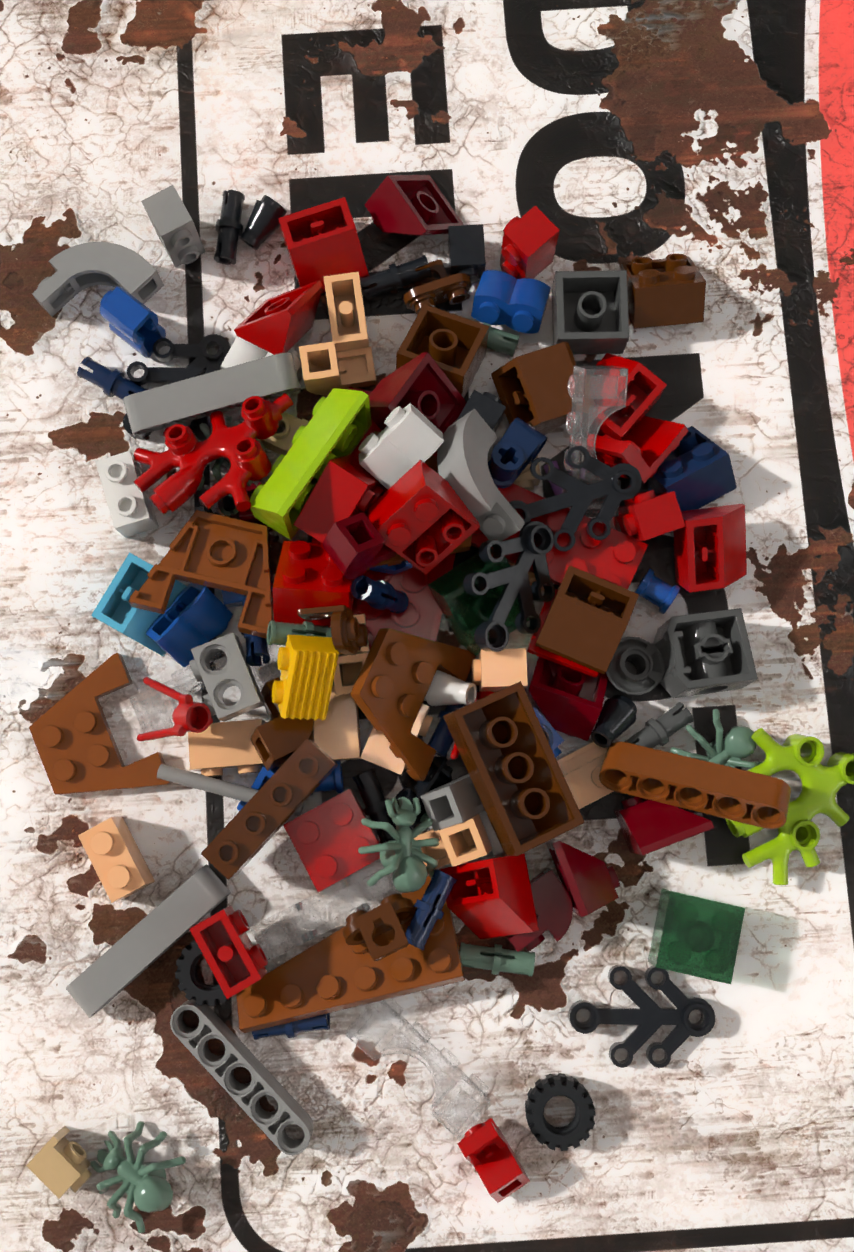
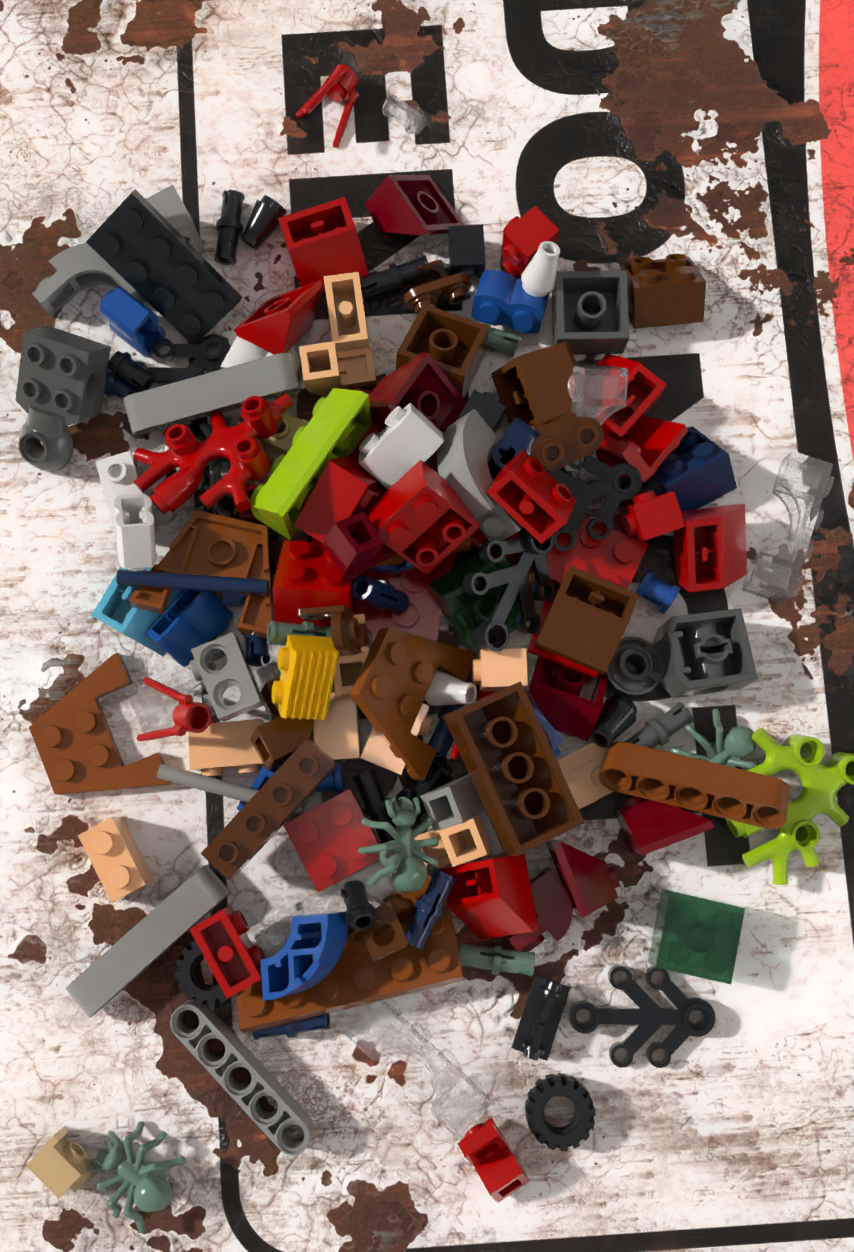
(57, 386): none -> dark grey brick
(126, 368): none -> black pin
(135, 532): none -> white brick
(164, 268): none -> black plate
(192, 582): none -> dark blue bar
(307, 955): none -> blue brick
(337, 87): none -> red plant
(360, 912): none -> black pin
(404, 114): none -> clear pin
(532, 496): none -> red brick
(540, 1018): none -> black hinge
(541, 271): none -> white cone
(565, 440): none -> reddish brown bracket
(801, 488): none -> clear arch

